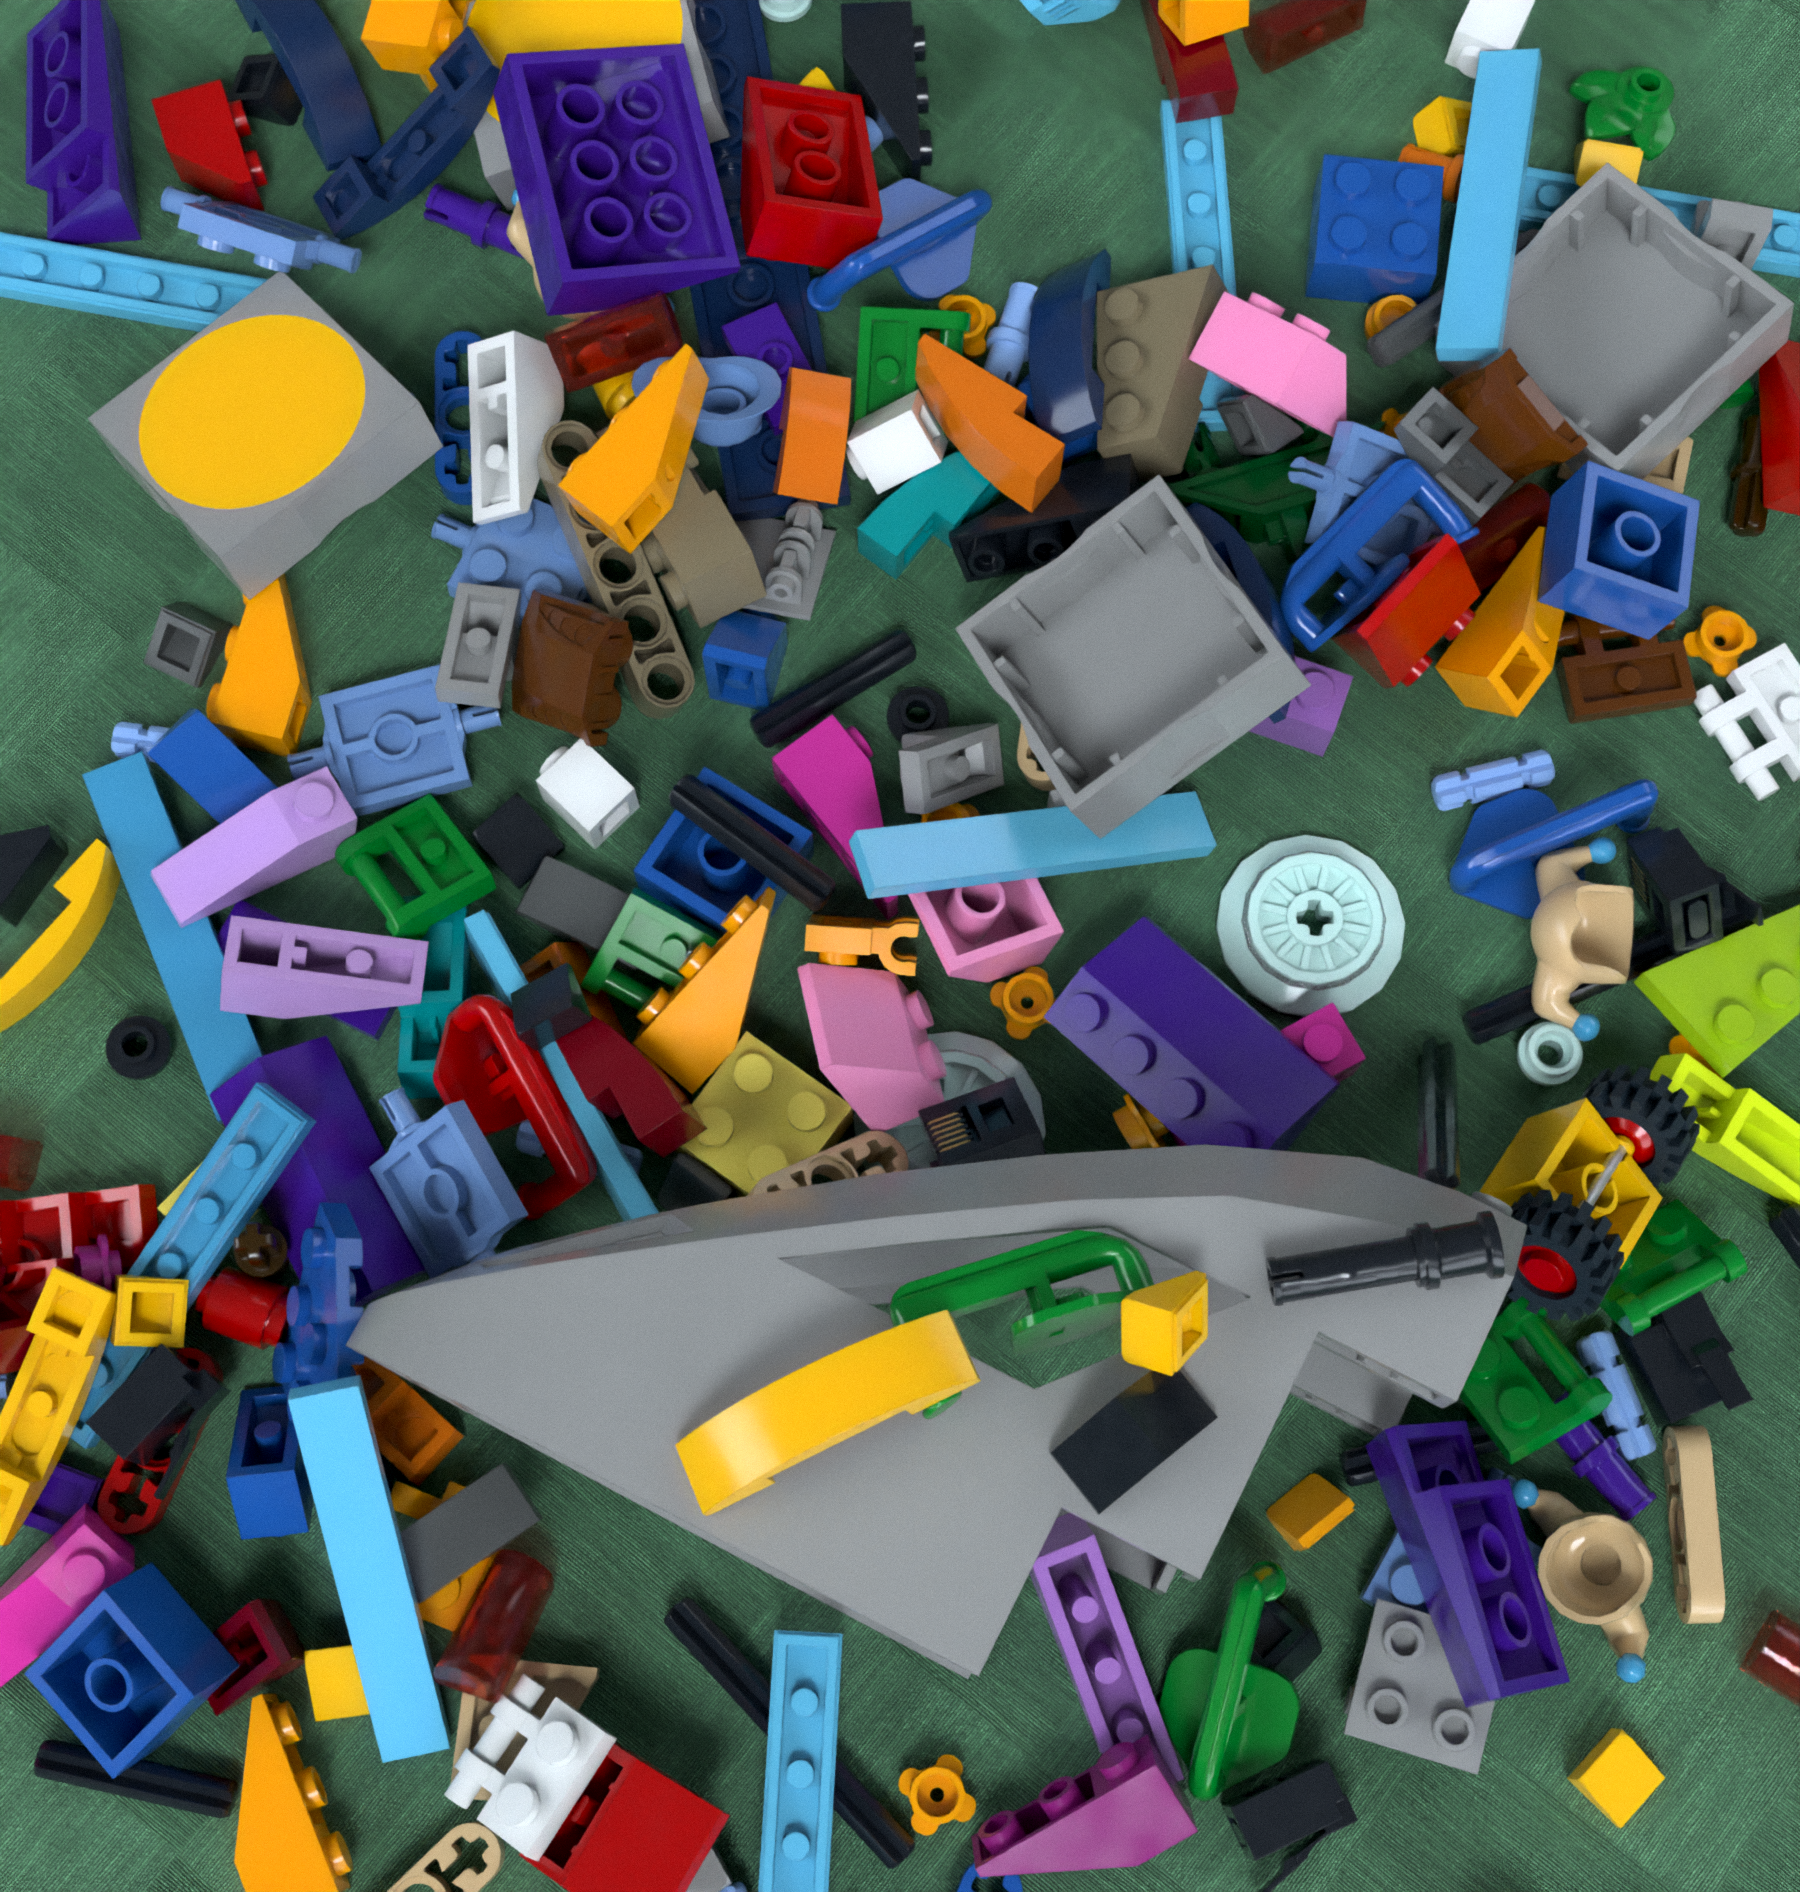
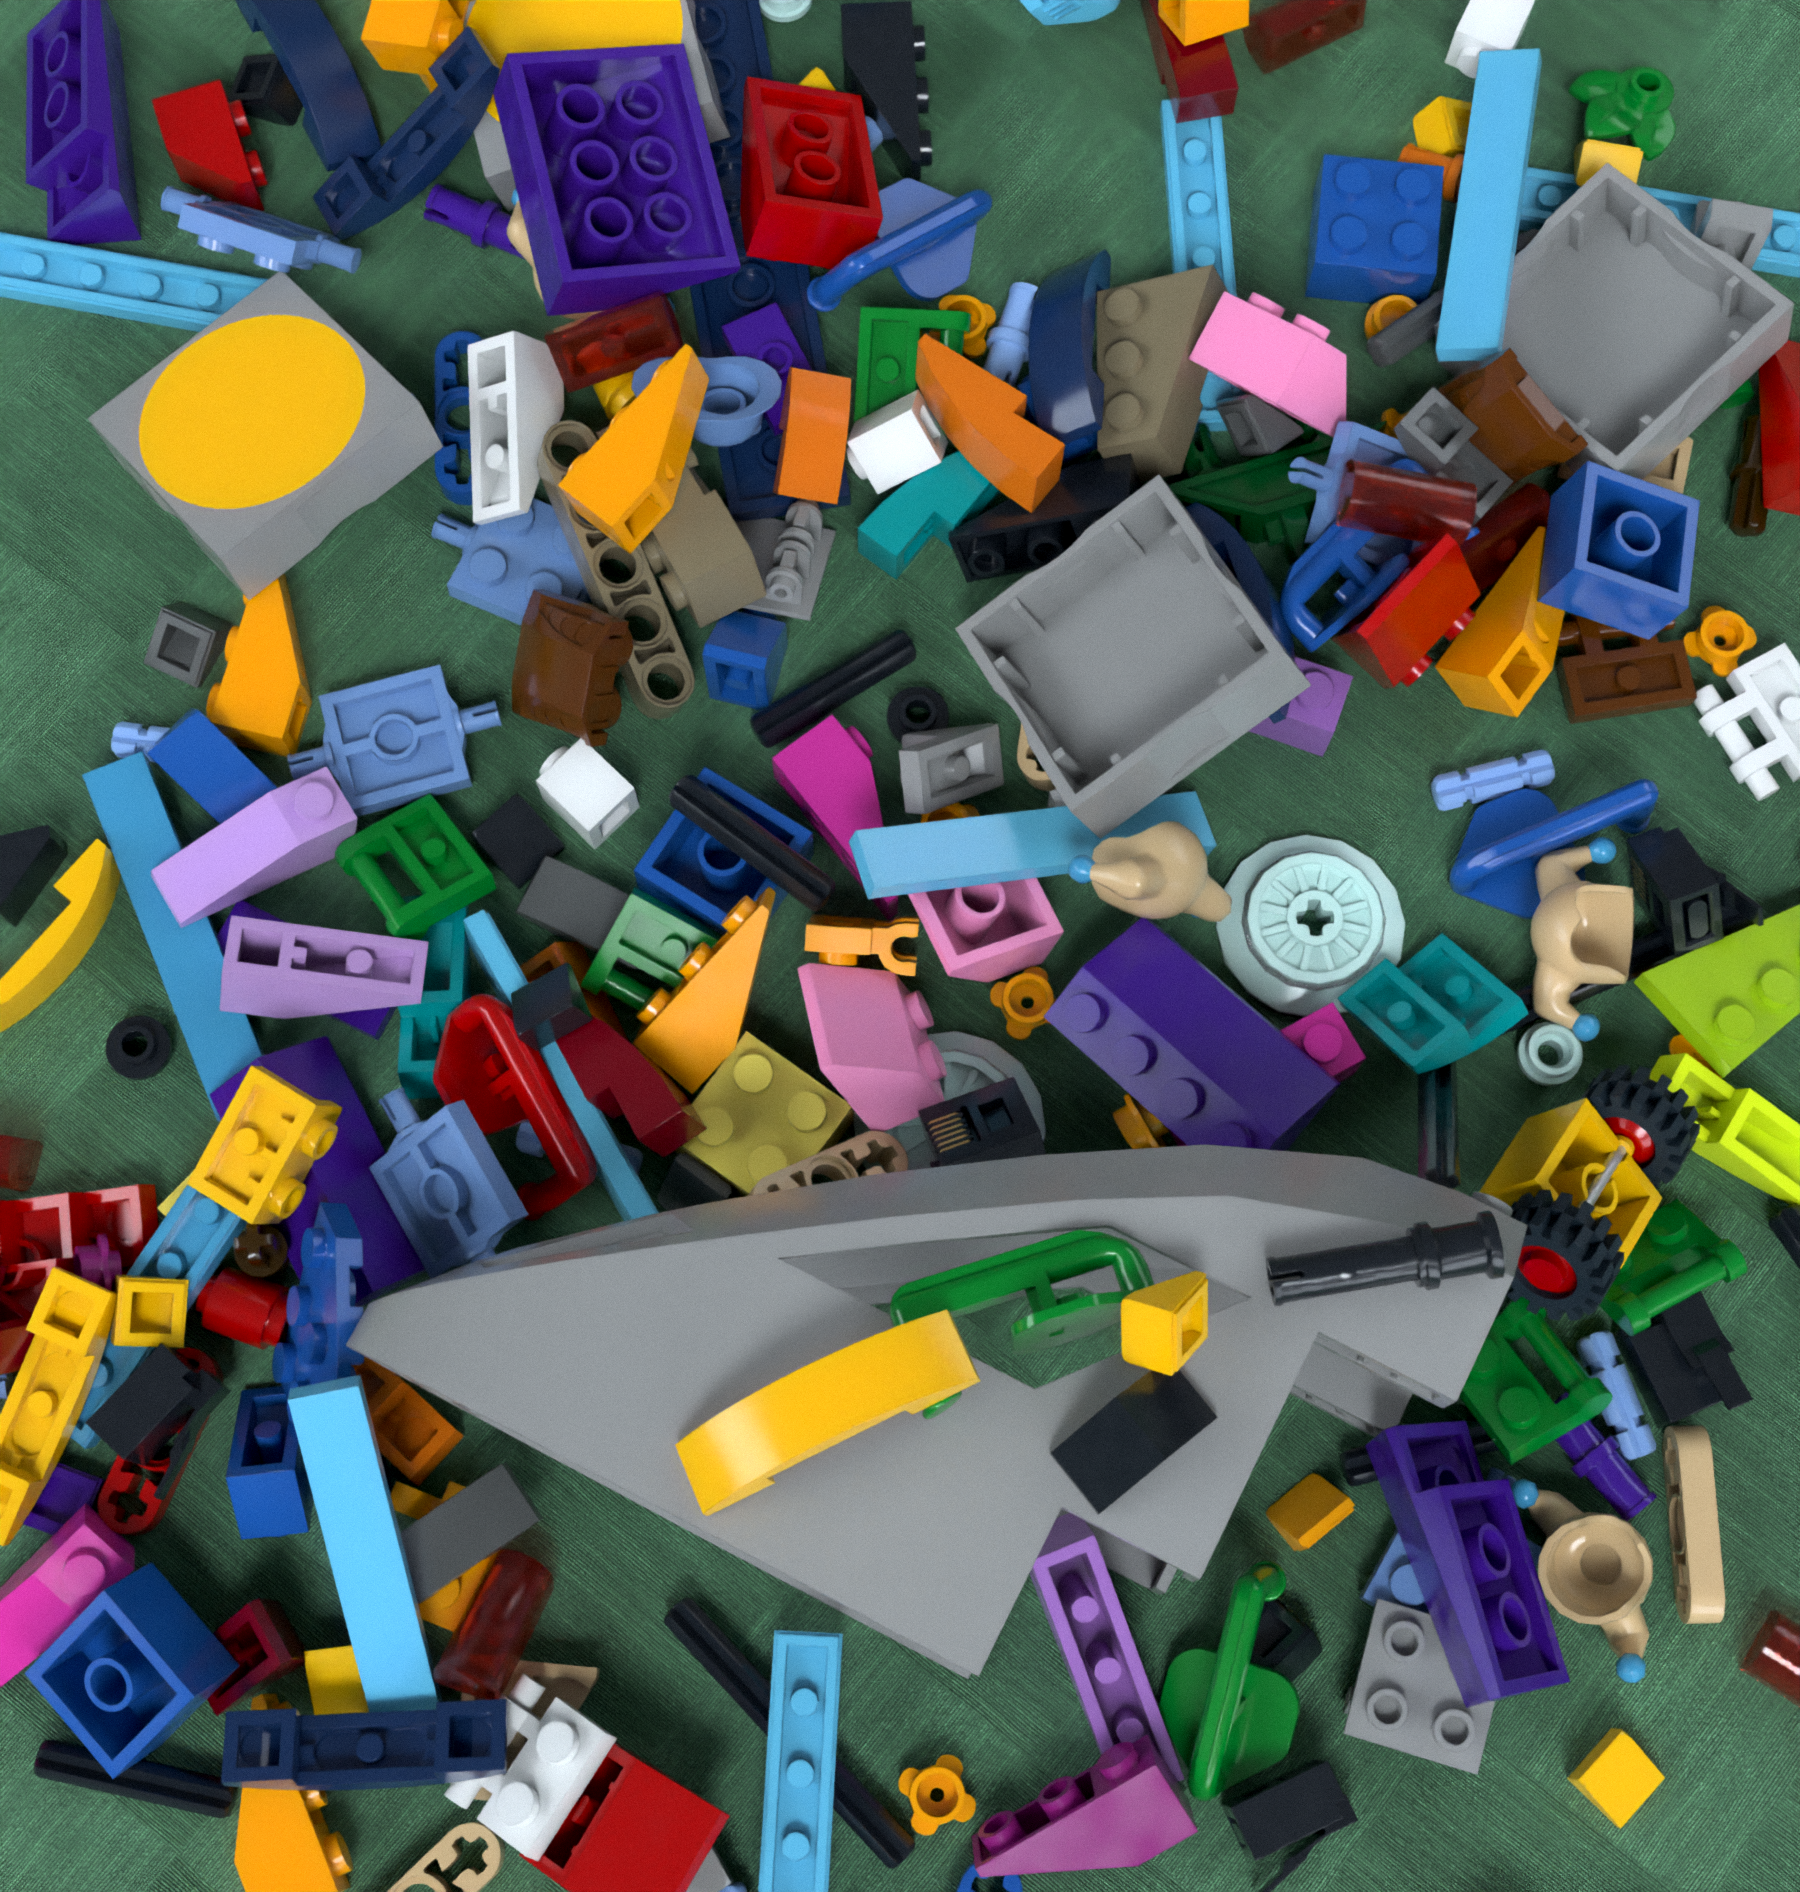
(265, 1148): none -> yellow bracket
(365, 1749): none -> dark blue slope
(479, 645): light grey slope -> none
(1154, 874): none -> tan piece
(1405, 503): none -> clear red brick
(1433, 1005): none -> teal slope

